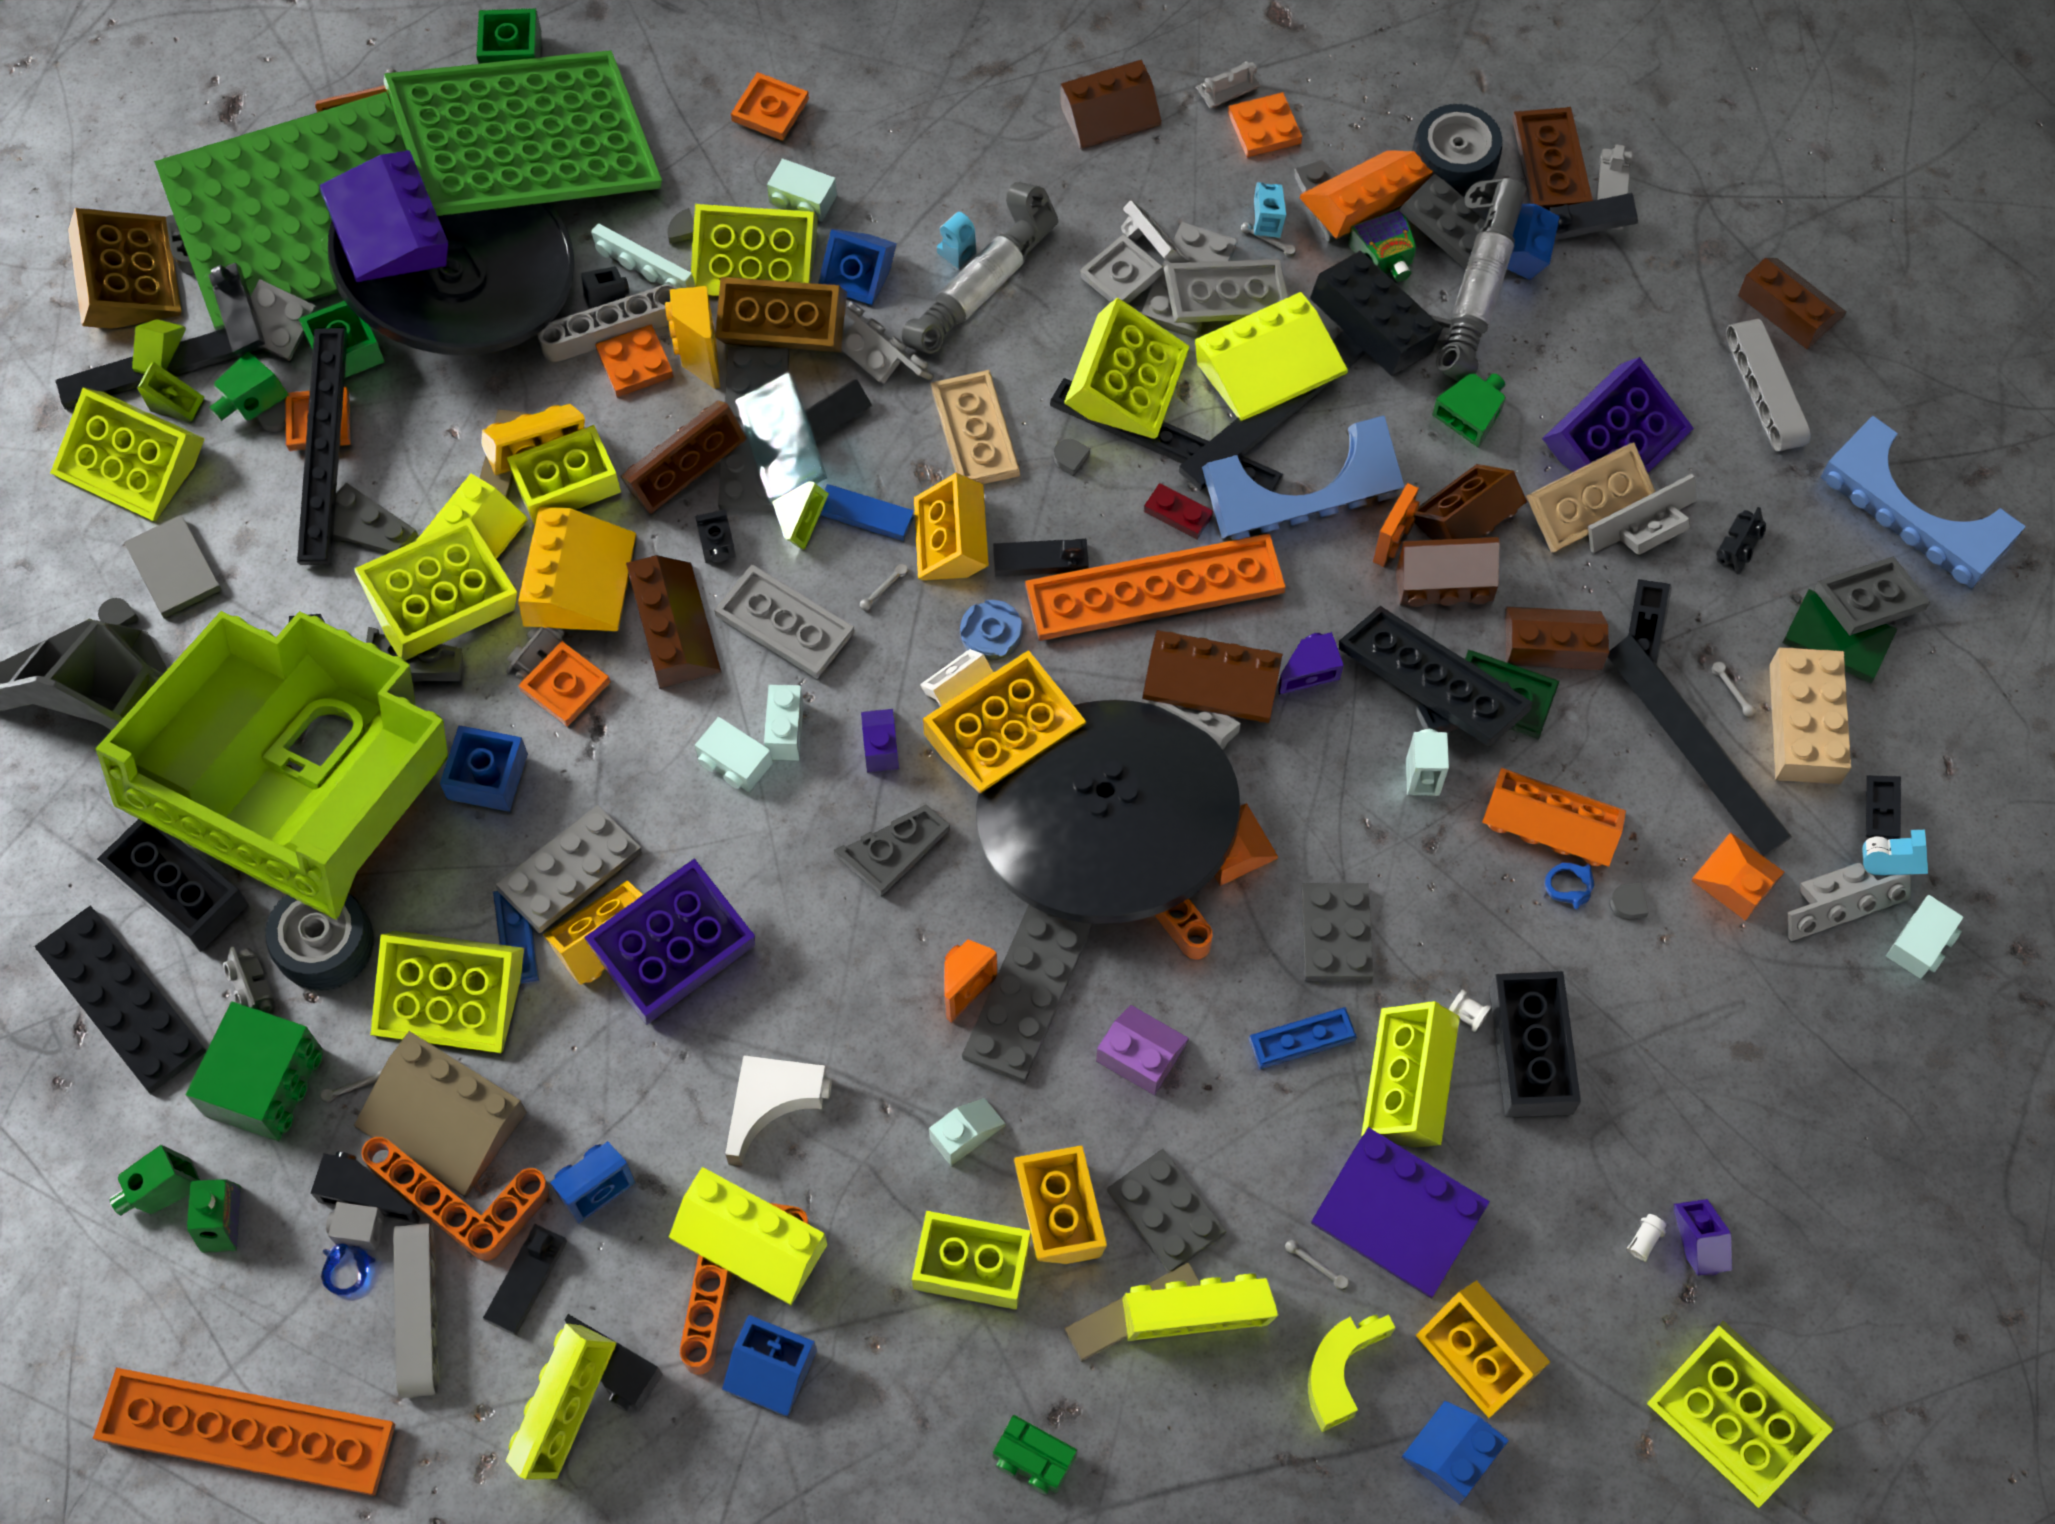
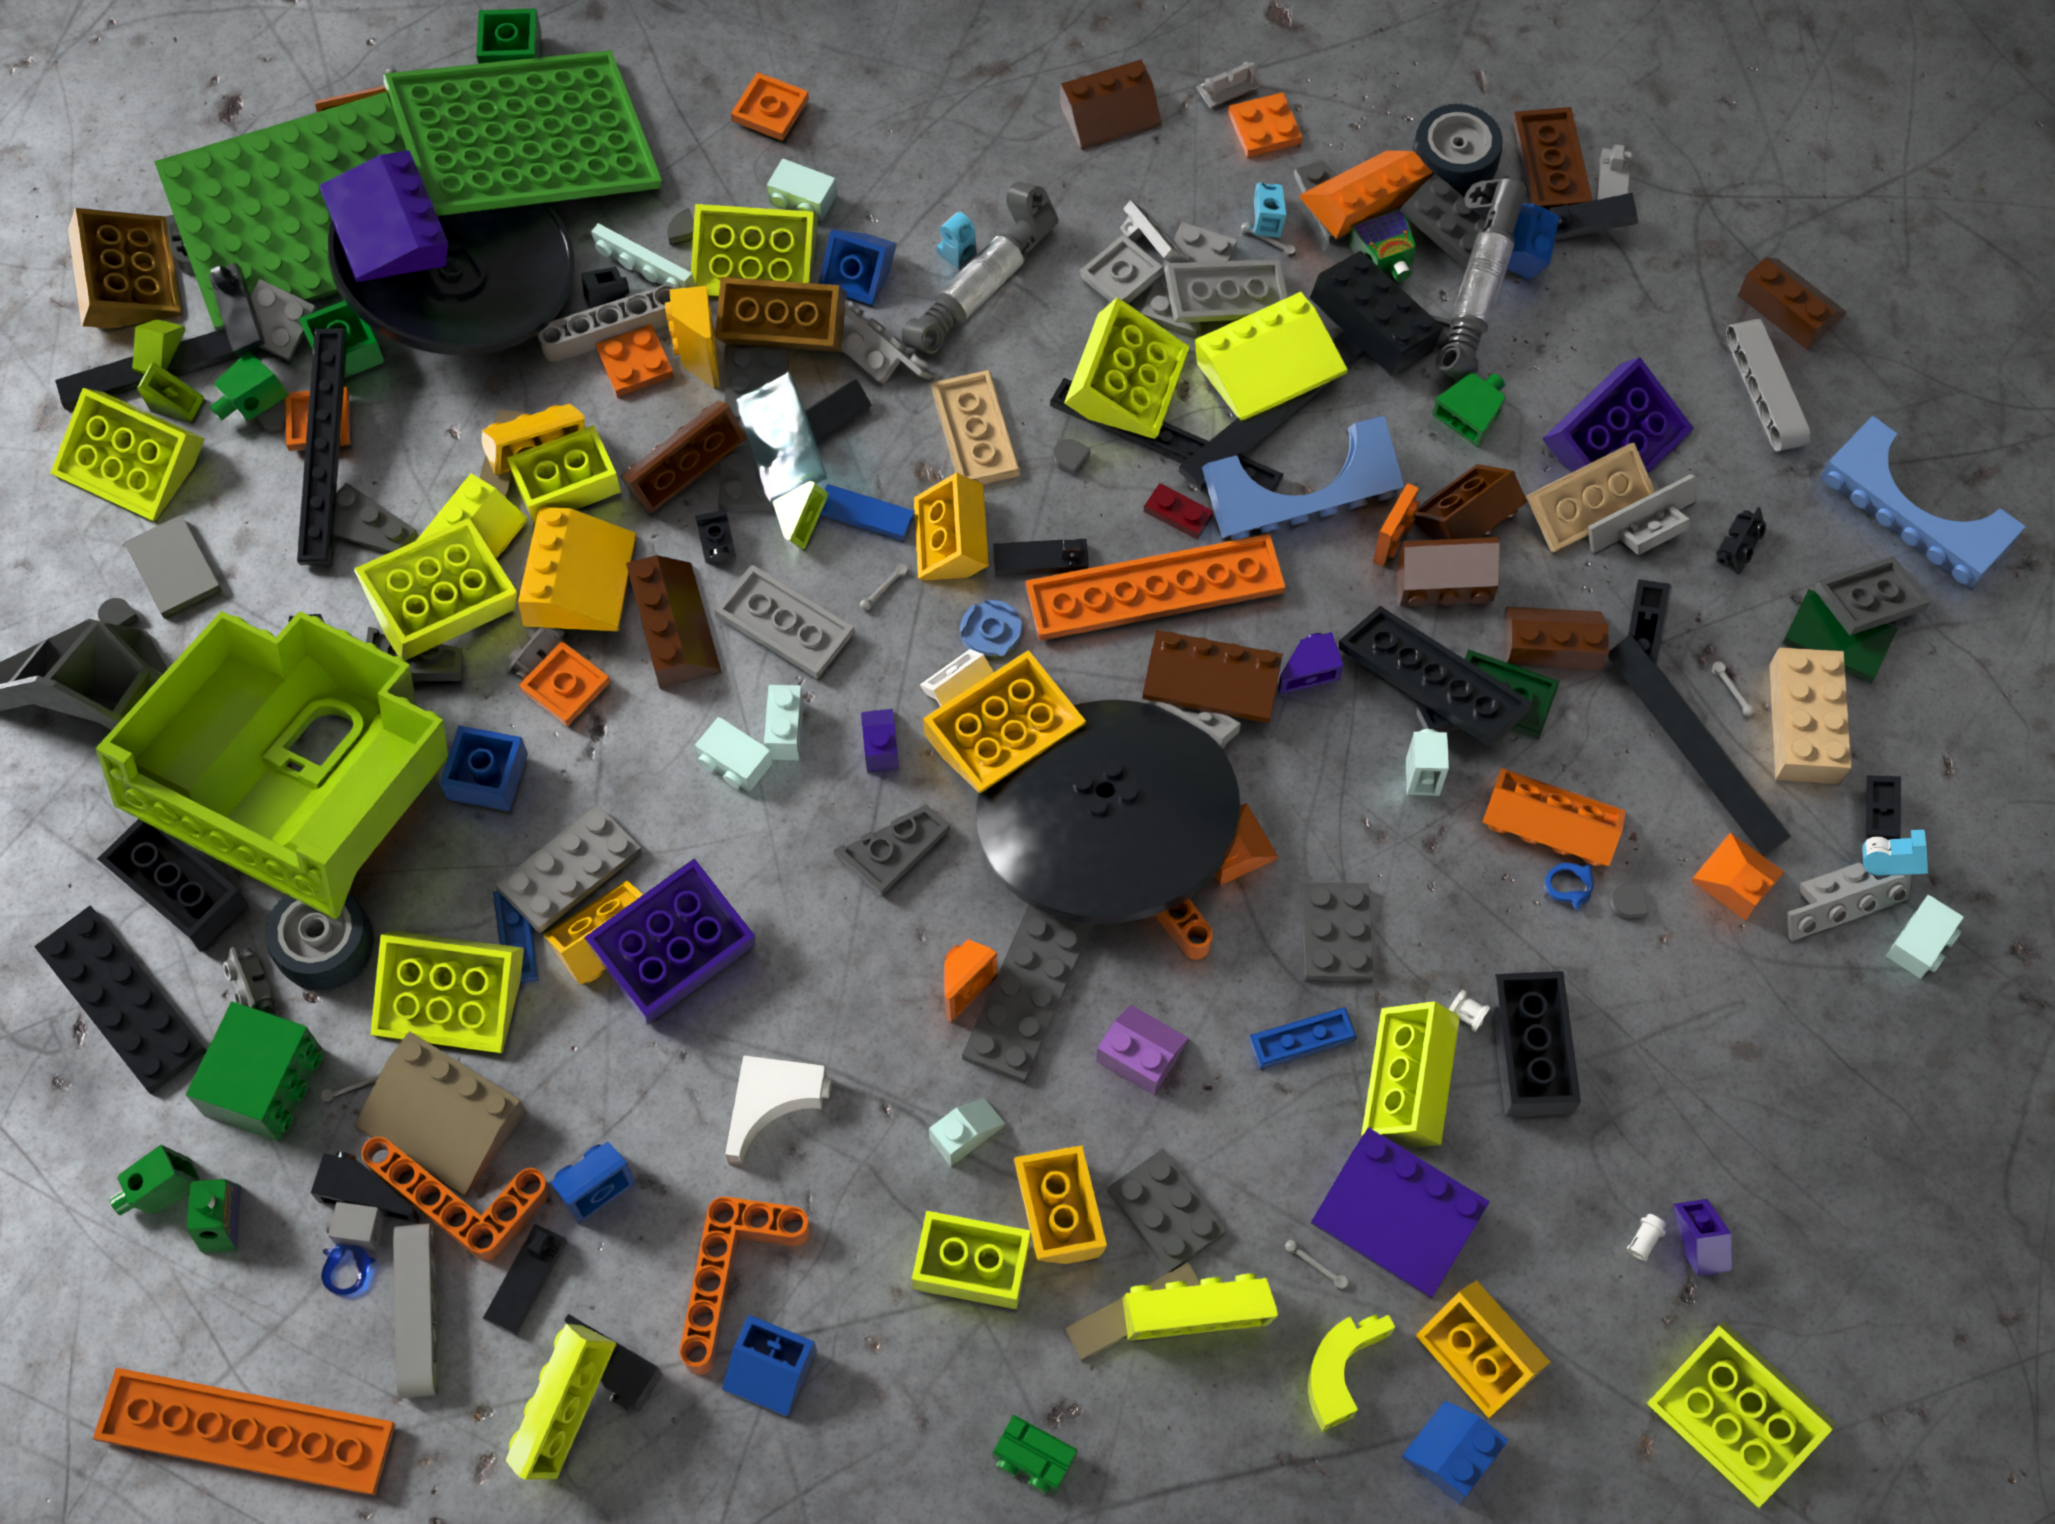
(747, 1236): neon yellow slope -> none

